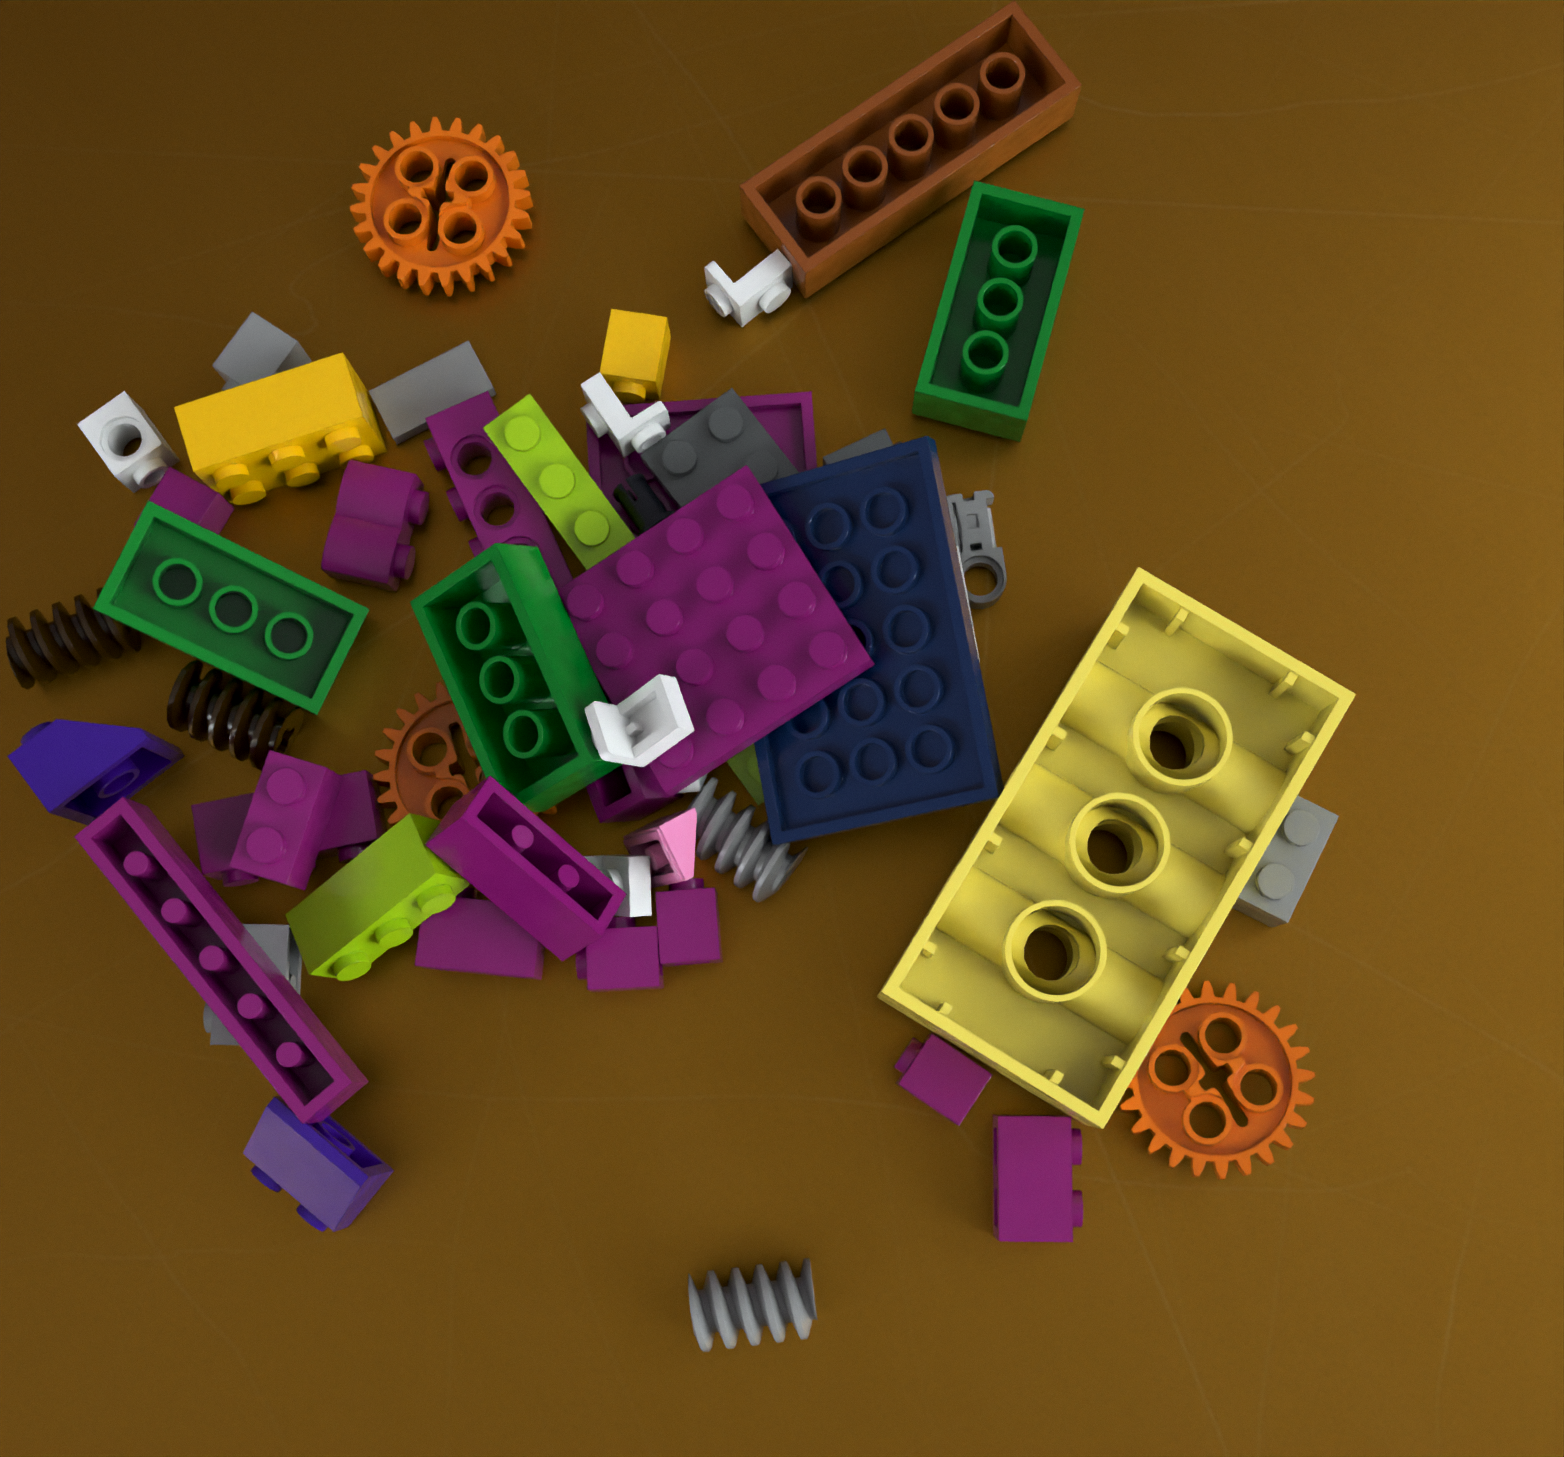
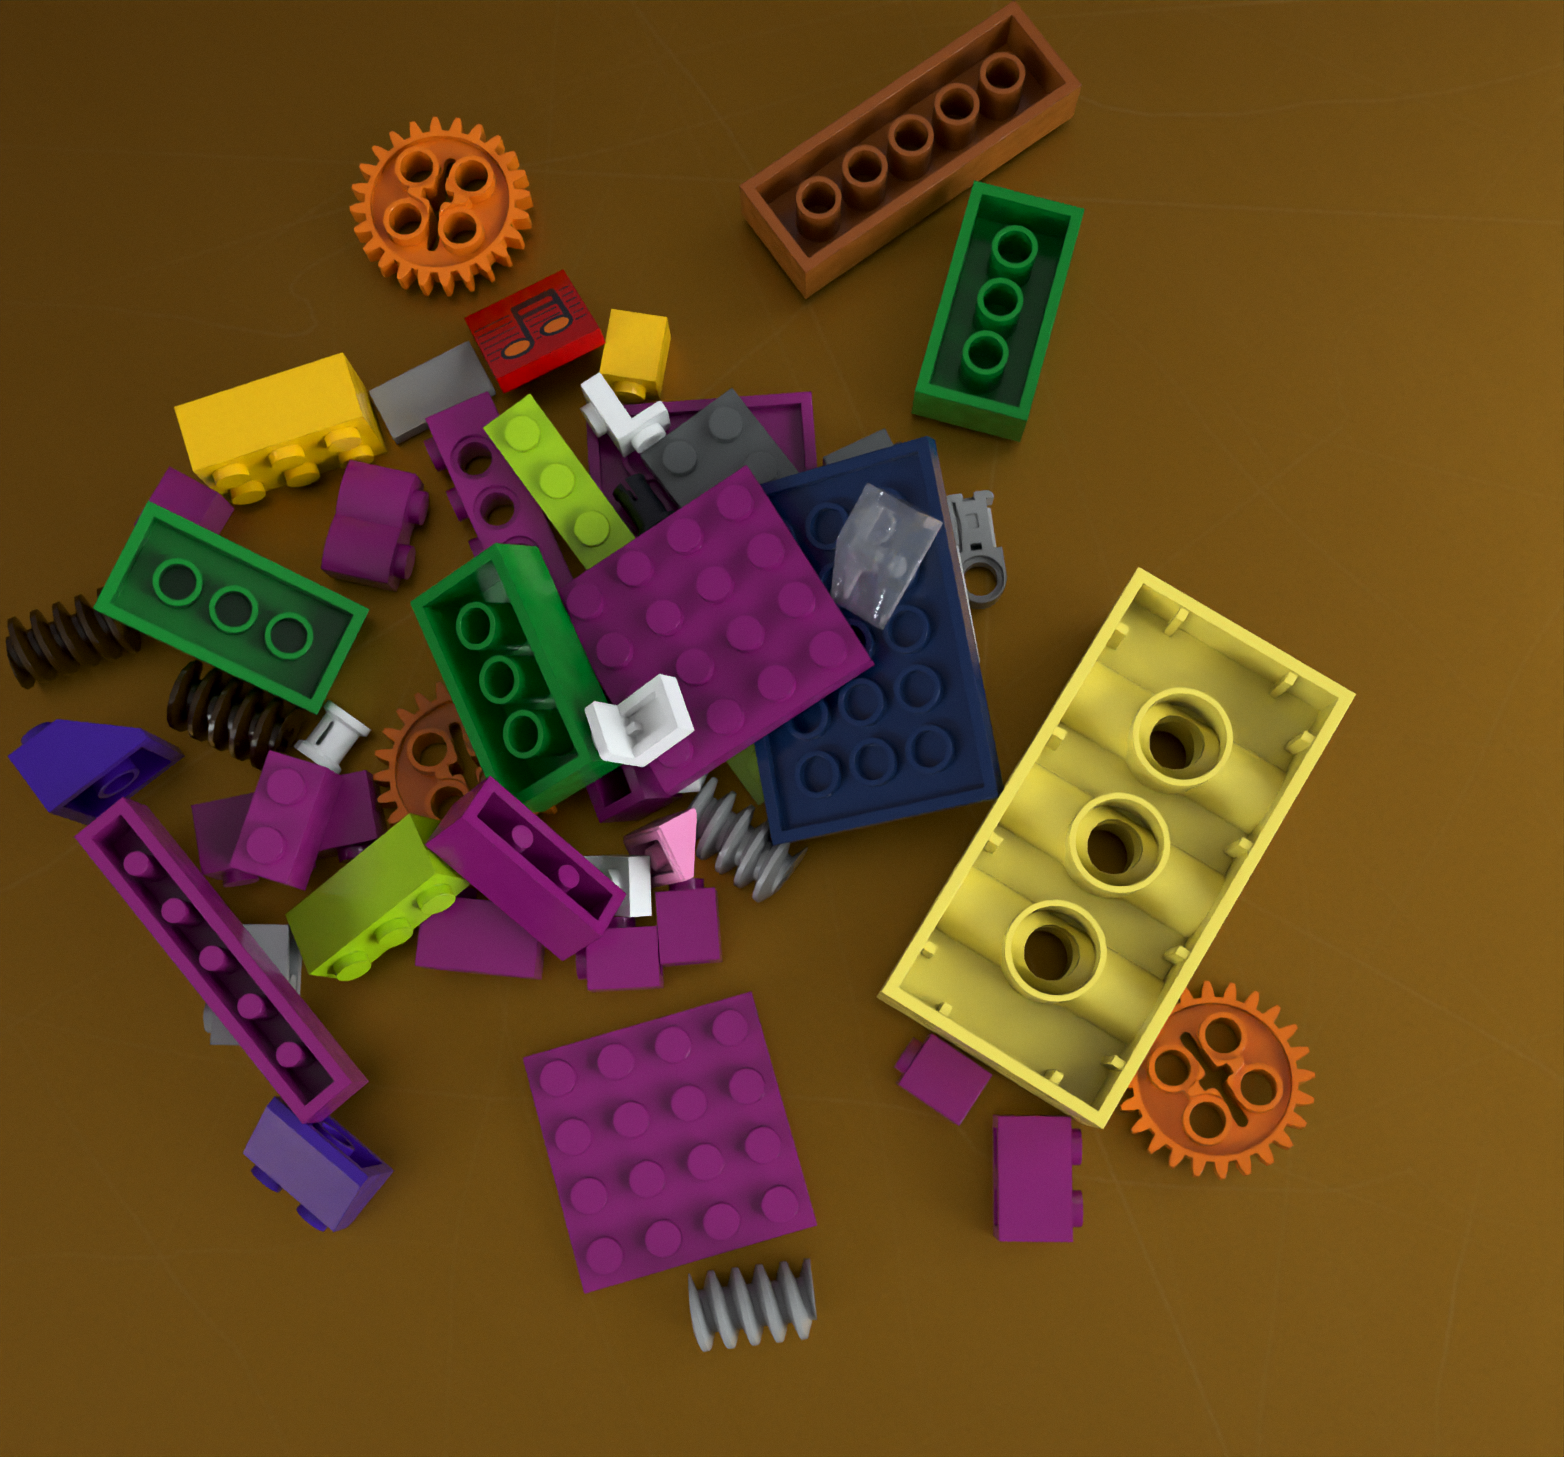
(115, 426): white brick -> none
(258, 352): light grey brick -> none
(332, 737): none -> white bush
(534, 331): none -> red tile
(669, 1142): none -> magenta plate
(758, 290): white bracket -> none
(879, 553): none -> clear slope
(1287, 864): light grey brick -> none

